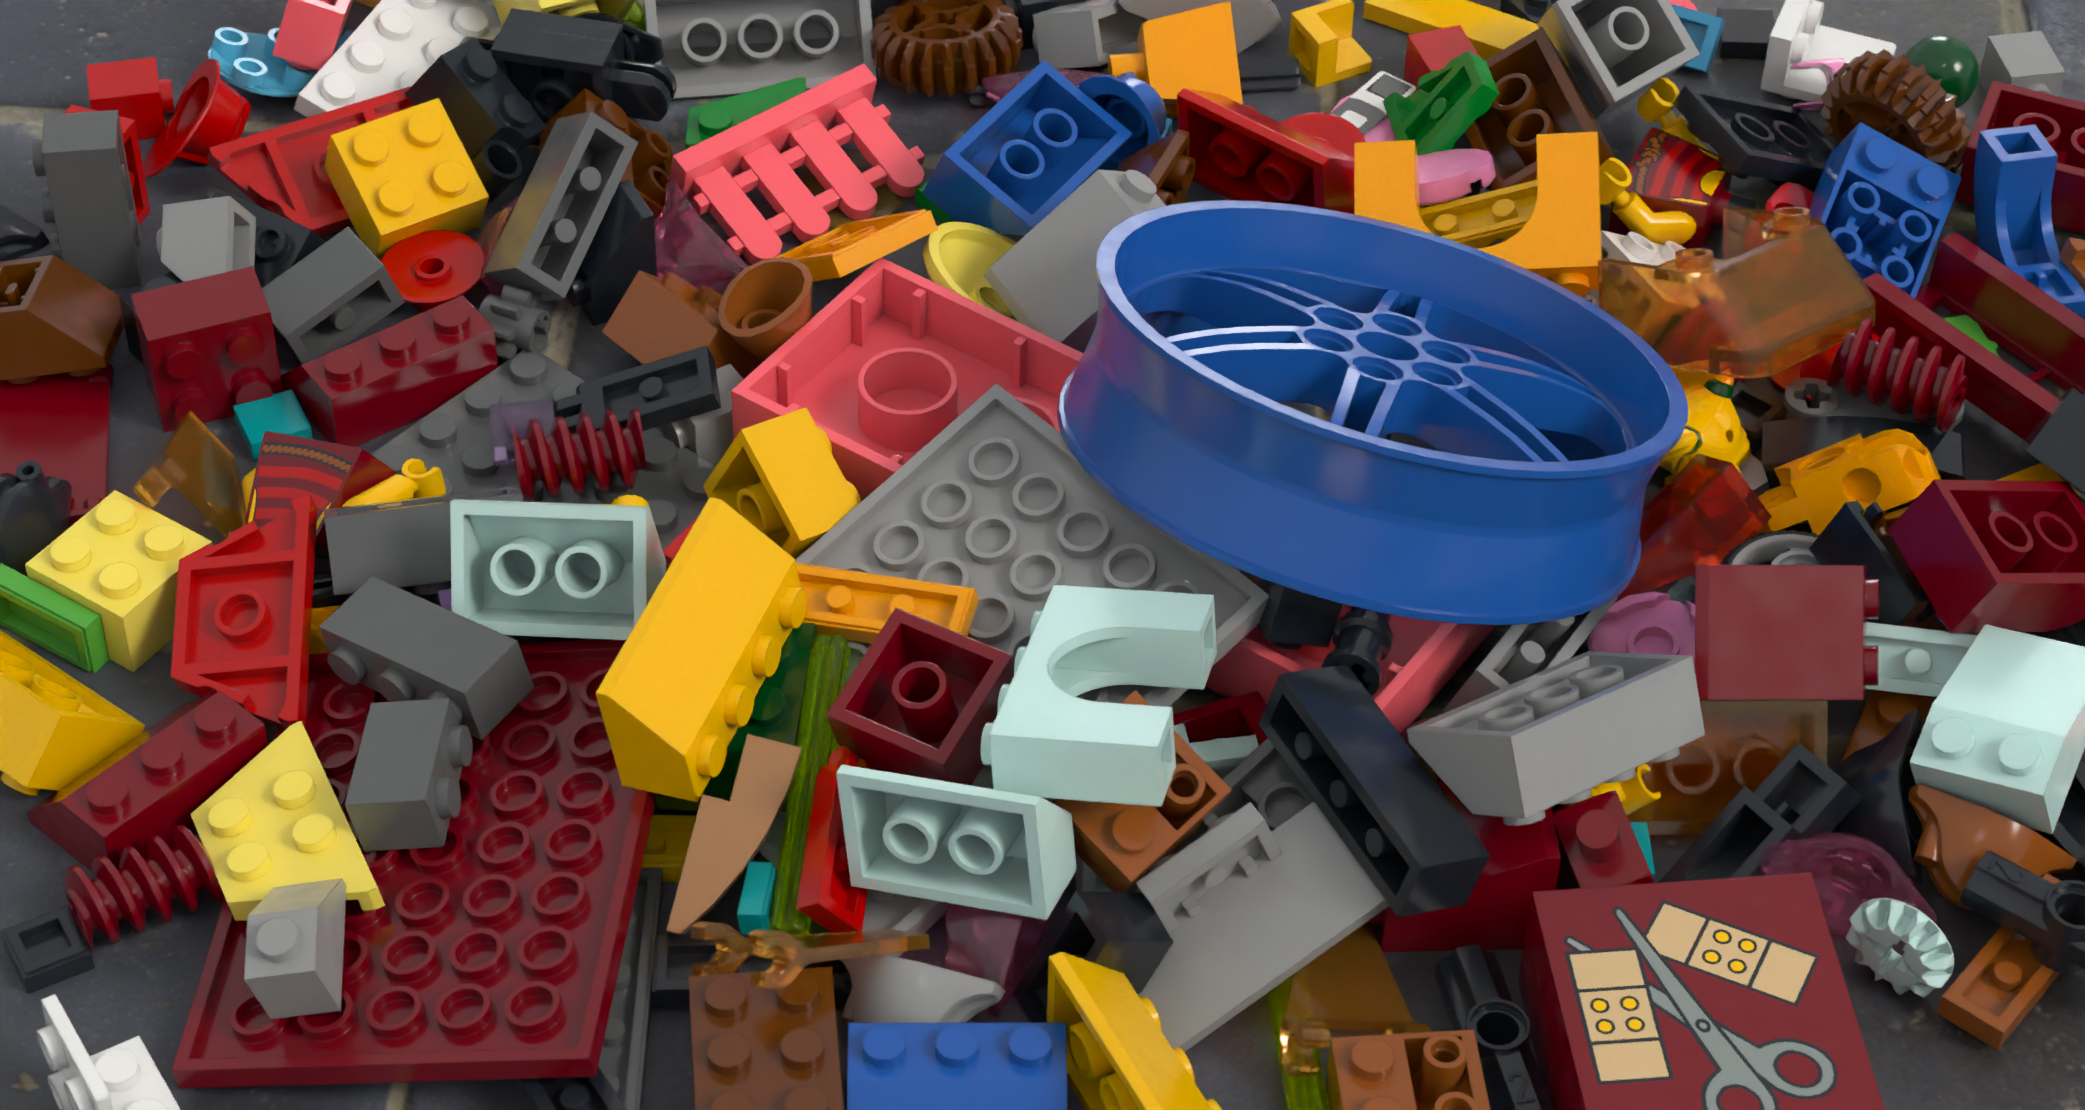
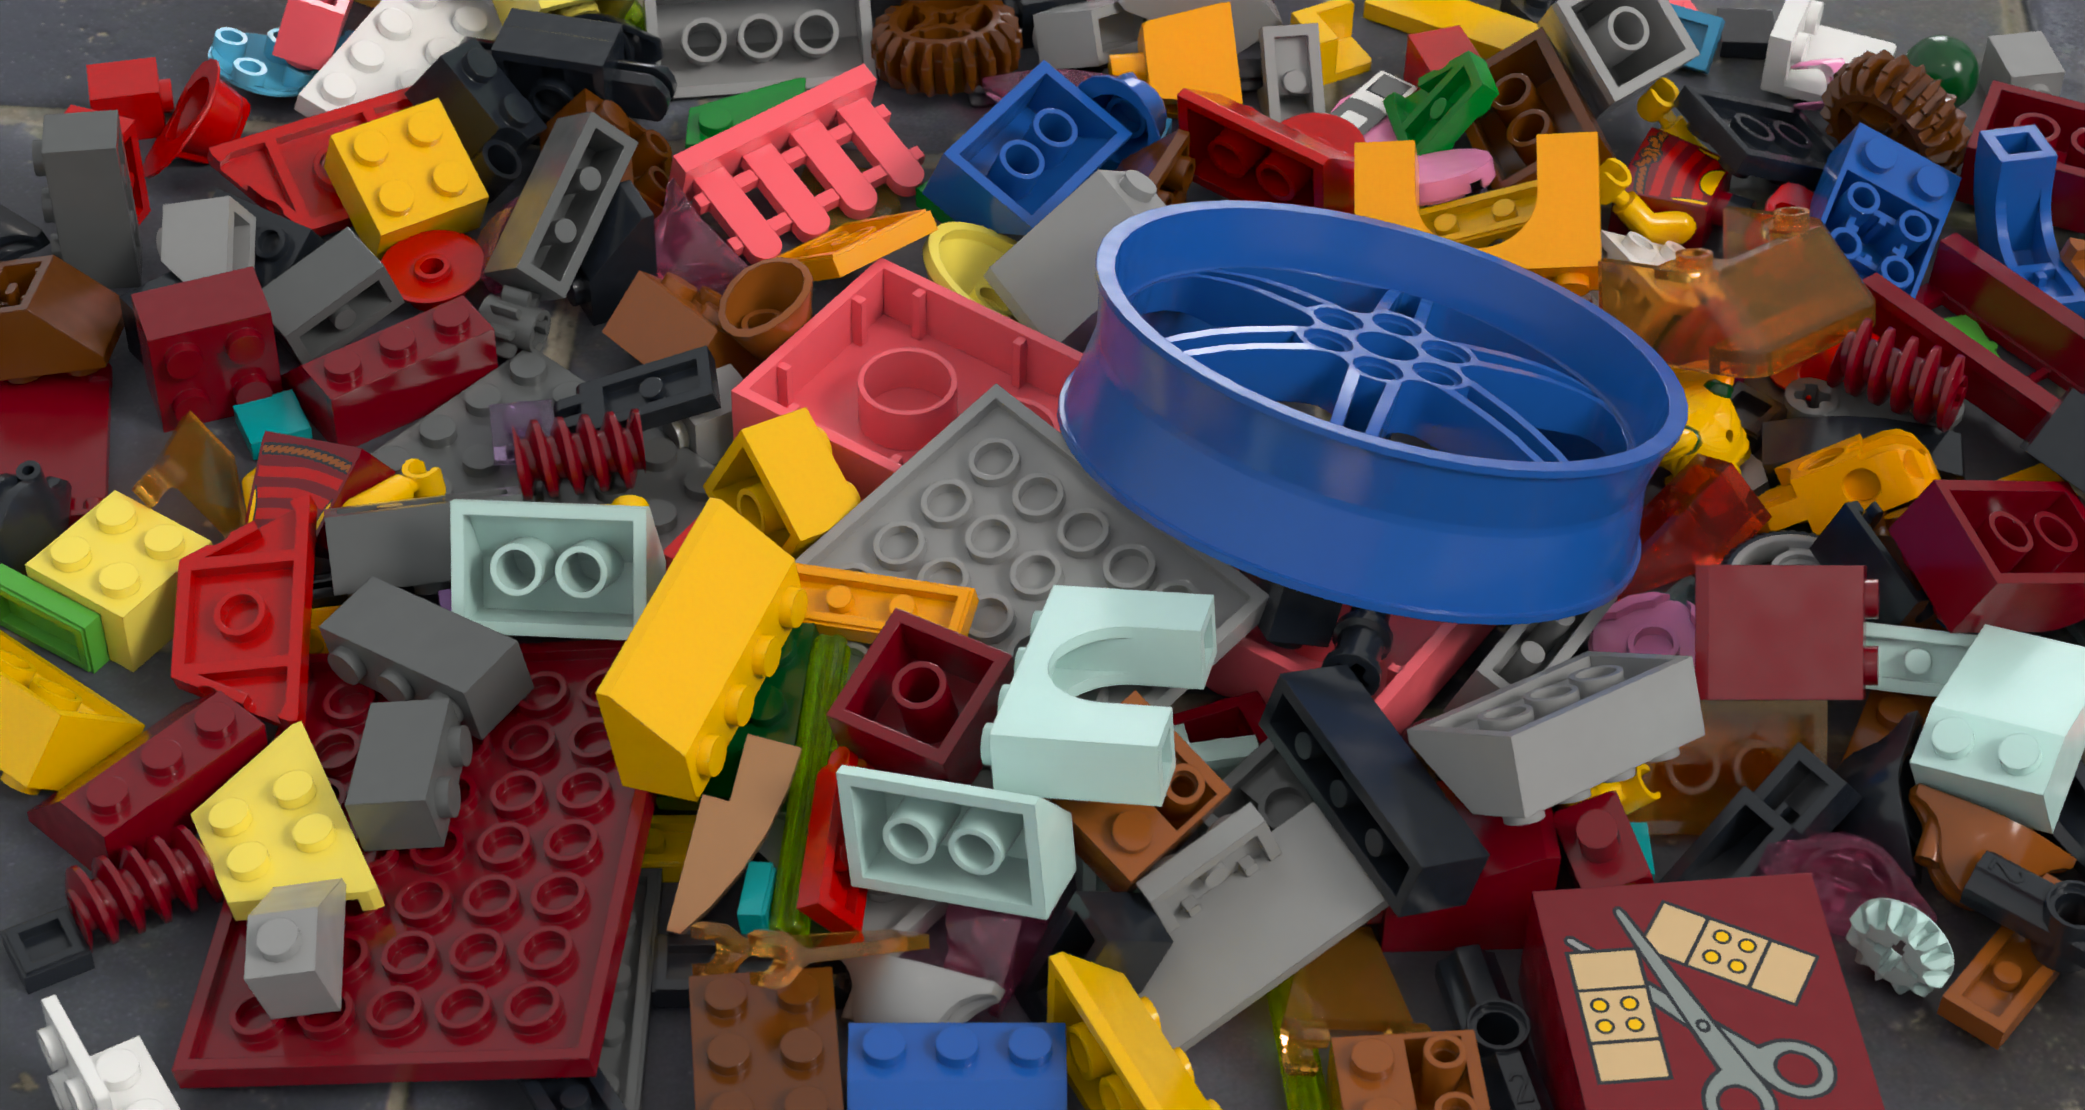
(1290, 71): none -> light grey slope

